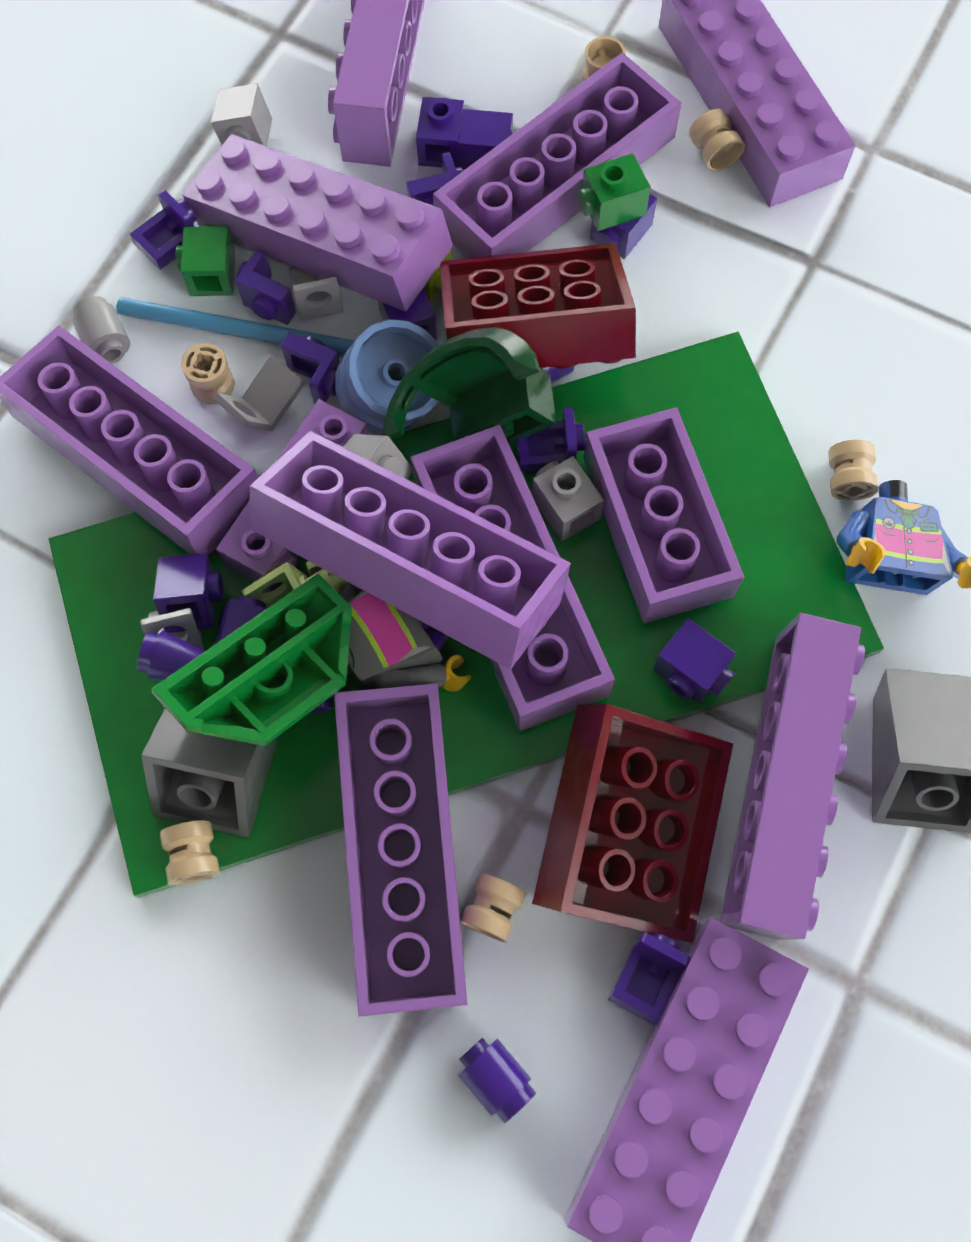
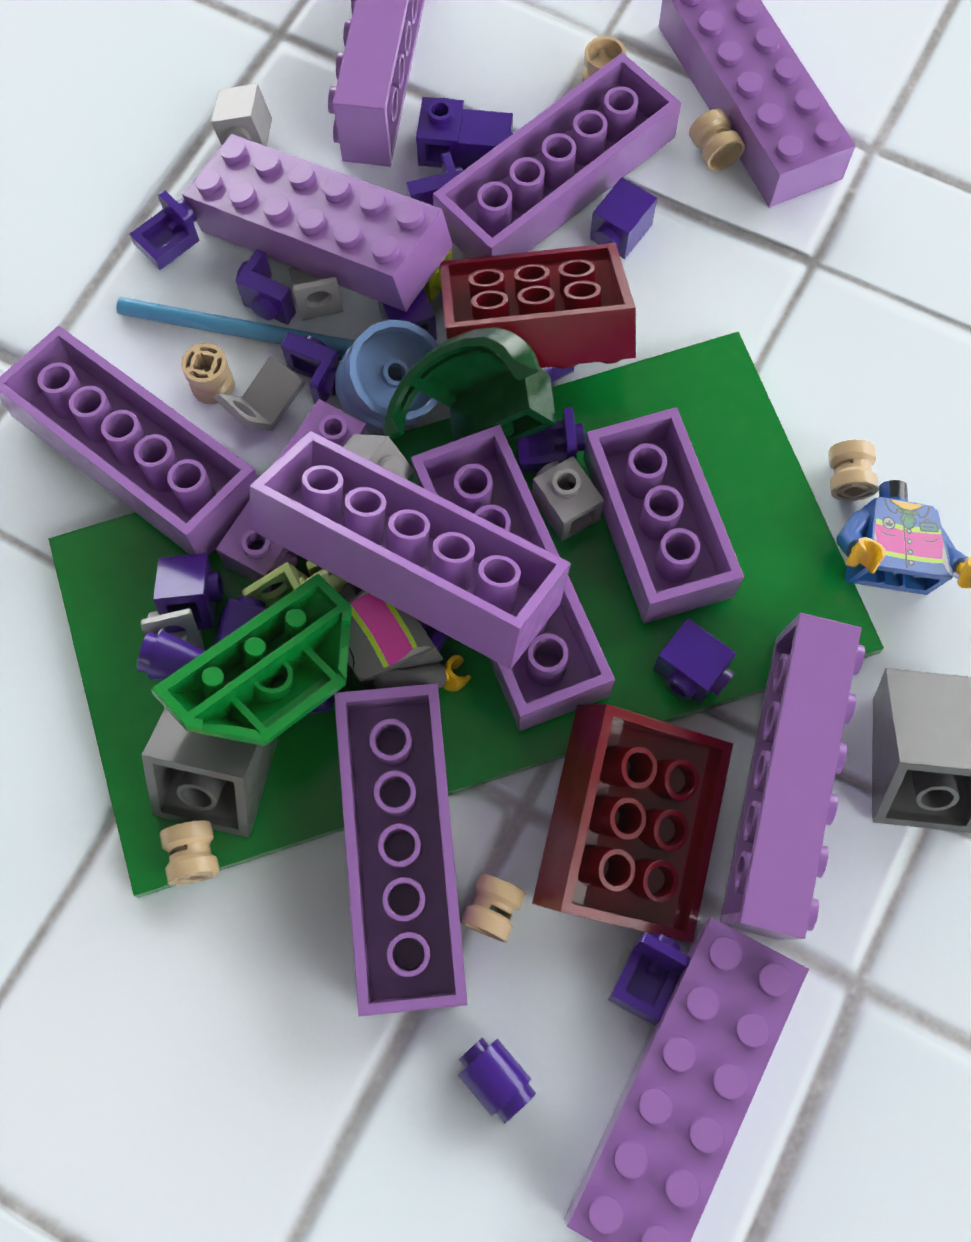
(101, 328): light grey brick -> none
(207, 260): green brick -> none
(614, 192): green brick -> none

